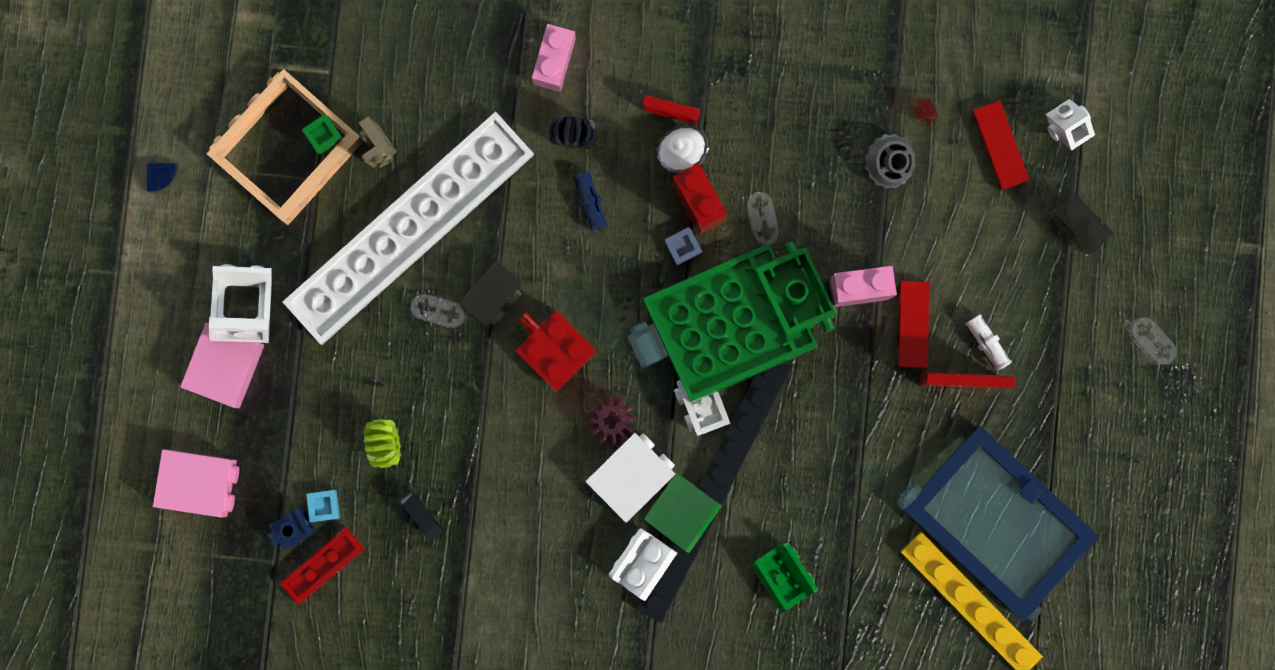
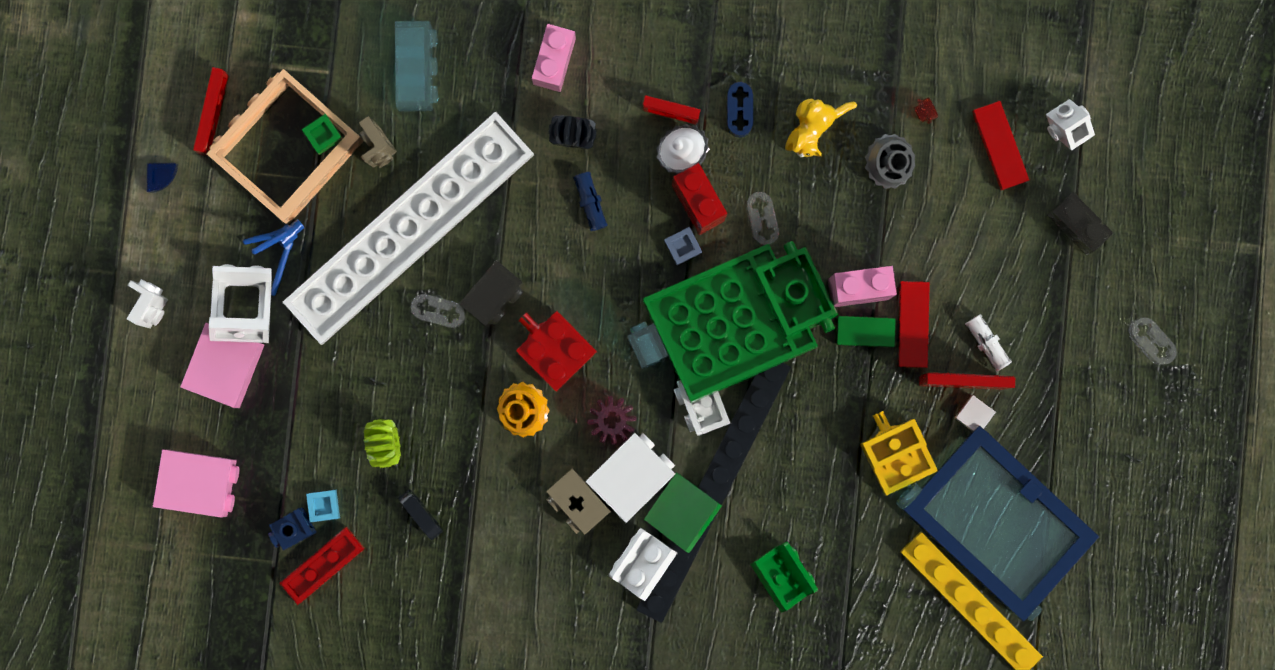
(149, 306): none -> white bracket
(211, 111): none -> red tile
(285, 237): none -> blue plant
(415, 66): none -> clear light blue brick
(523, 409): none -> light orange piece
(574, 485): none -> dark tan brick
(746, 109): none -> dark blue beam
(814, 120): none -> yellow animal
(865, 331): none -> green tile
(898, 454): none -> yellow plate
(974, 413): none -> white tile

